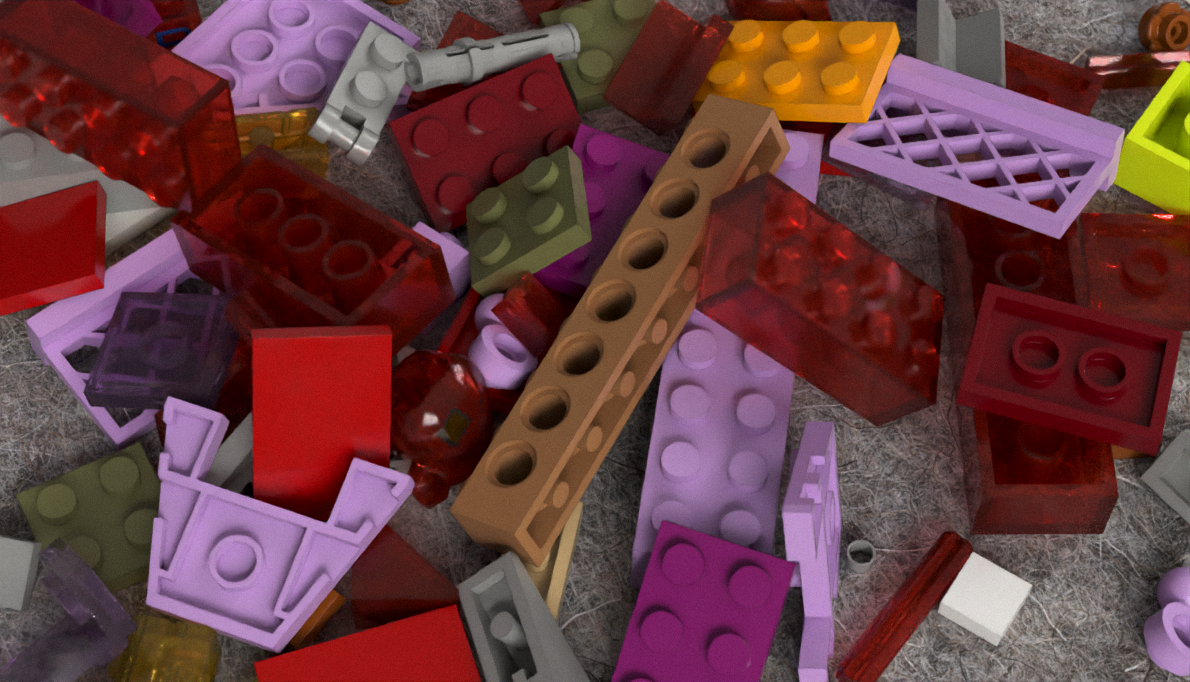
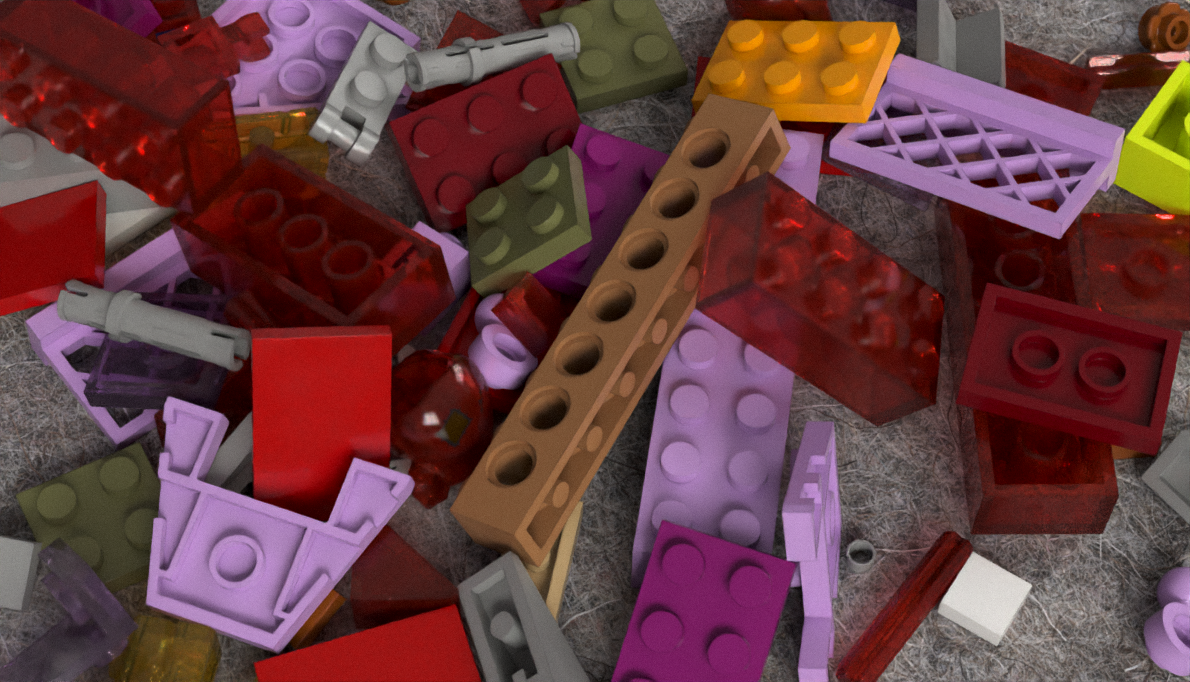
(131, 319): none -> light grey pin
(219, 48): none -> clear red plate
(666, 67): clear red panel -> none

